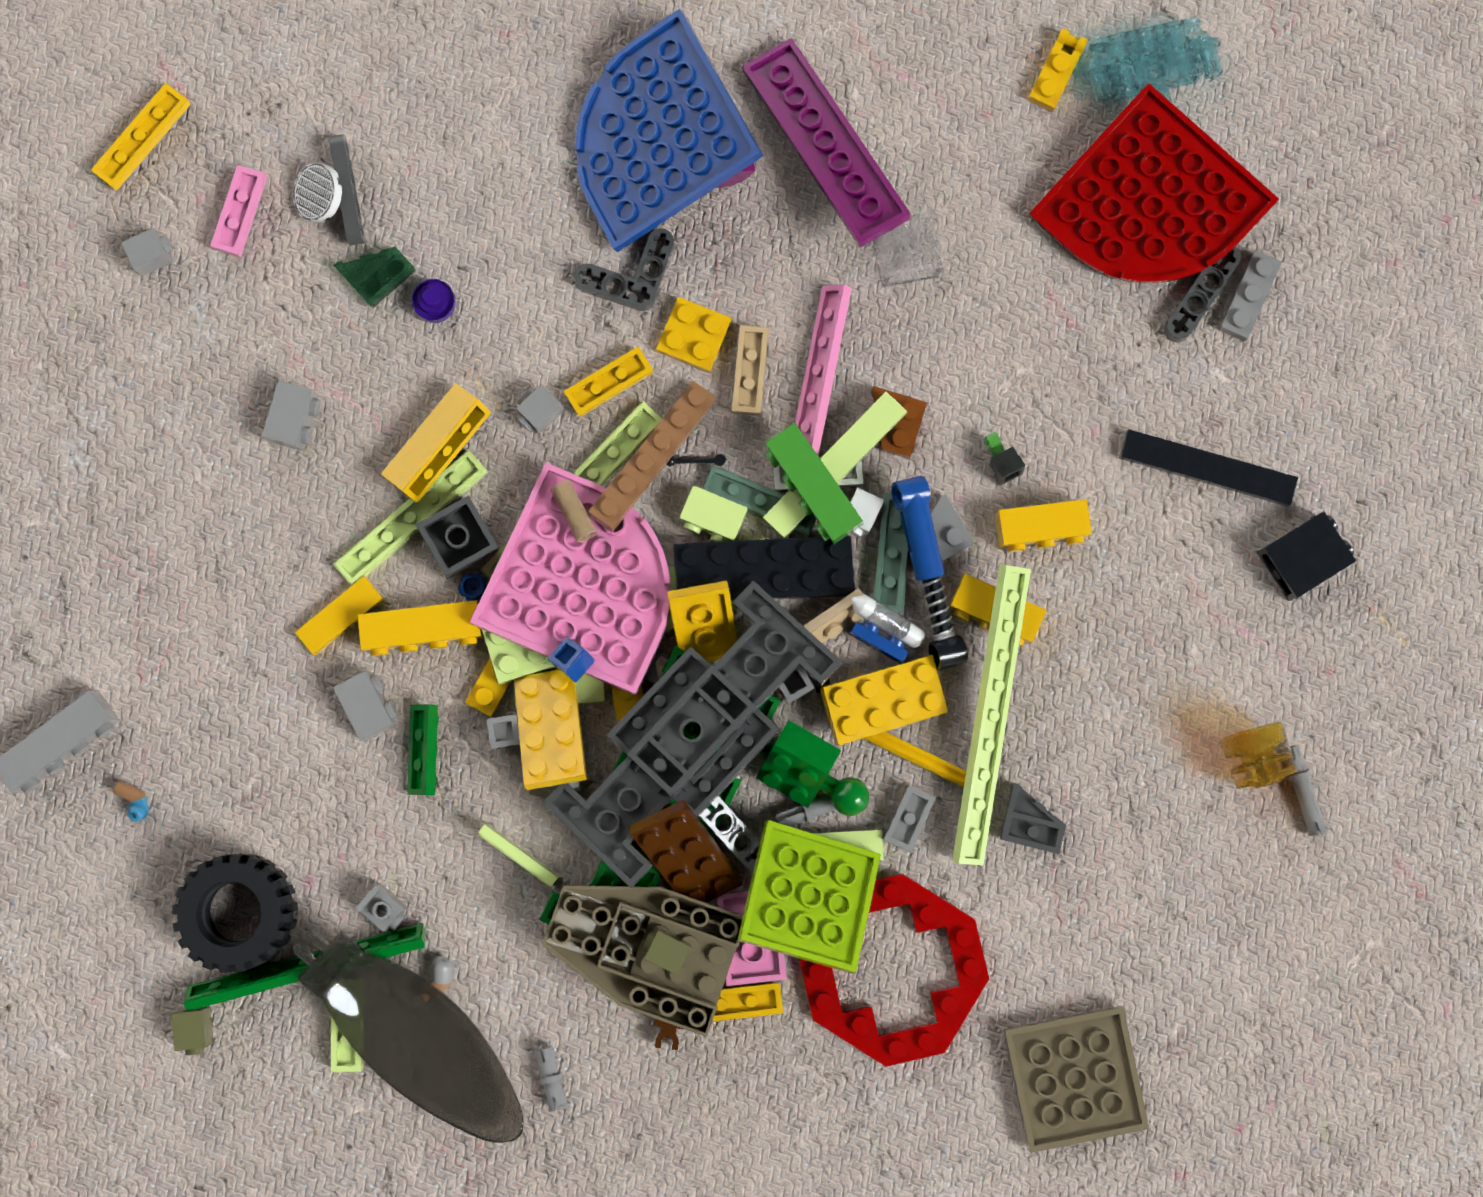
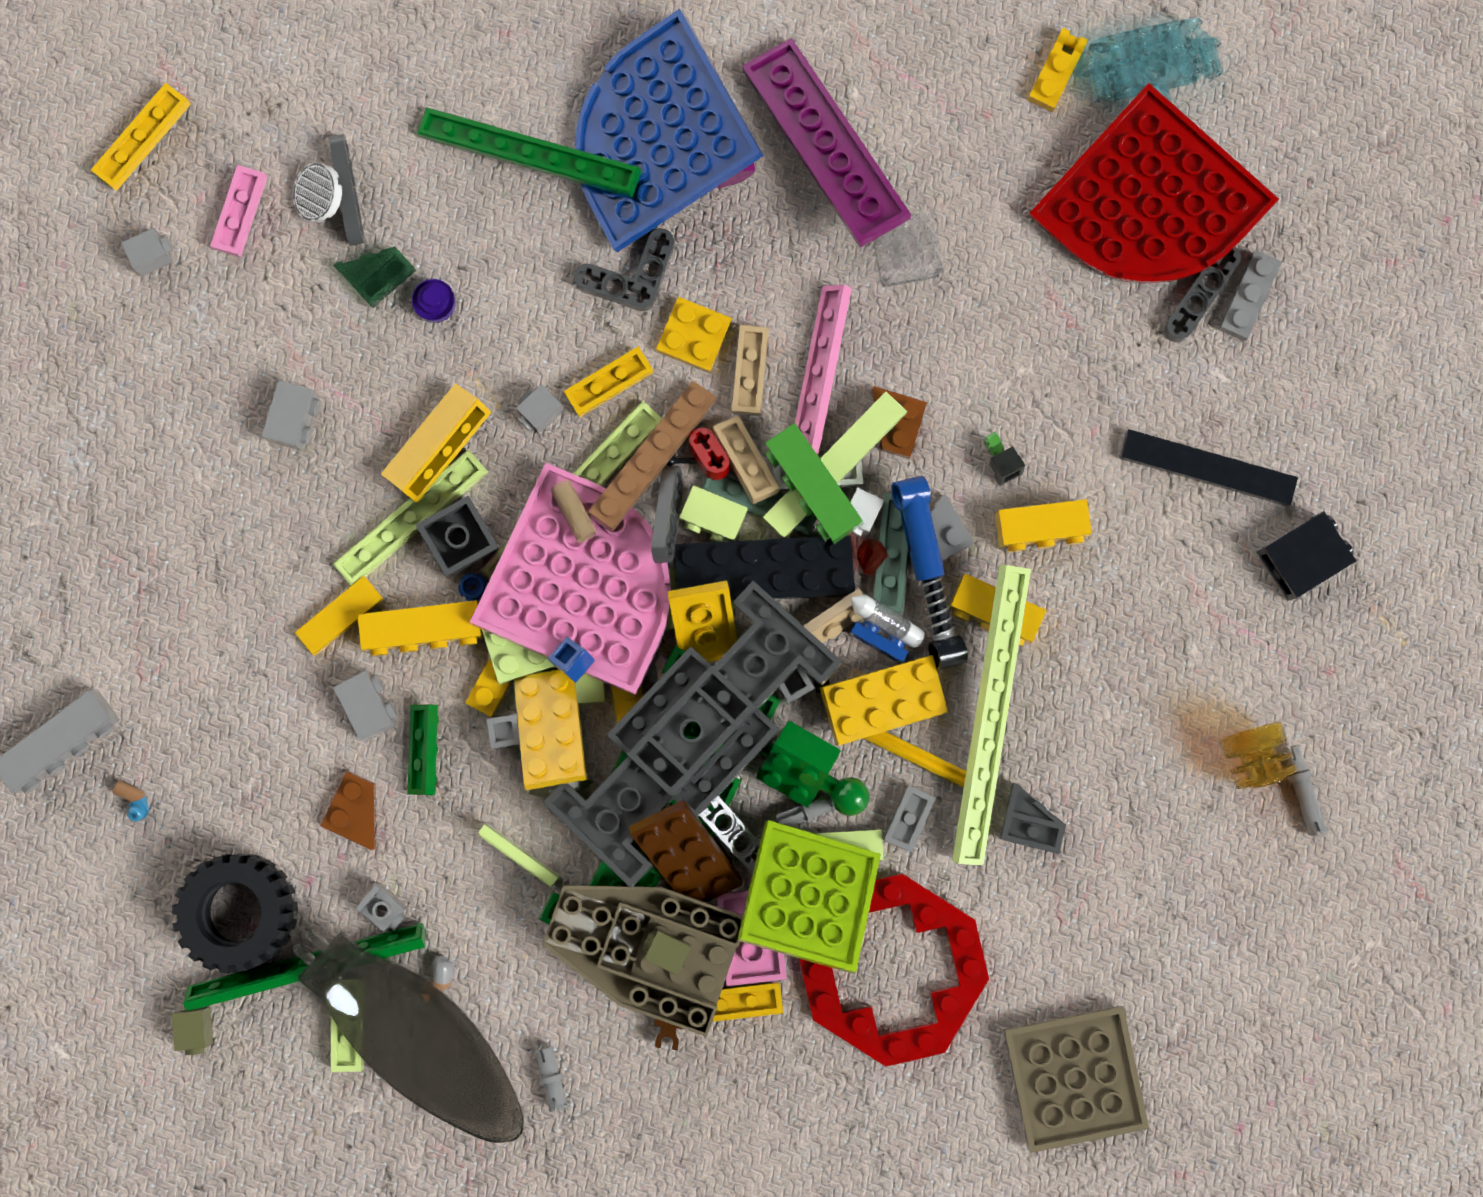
(353, 811): none -> dark orange wing
(529, 152): none -> green tile
(667, 514): none -> dark grey beam
(704, 456): none -> red beam
(746, 460): none -> tan plate
(871, 555): none -> clear red tile

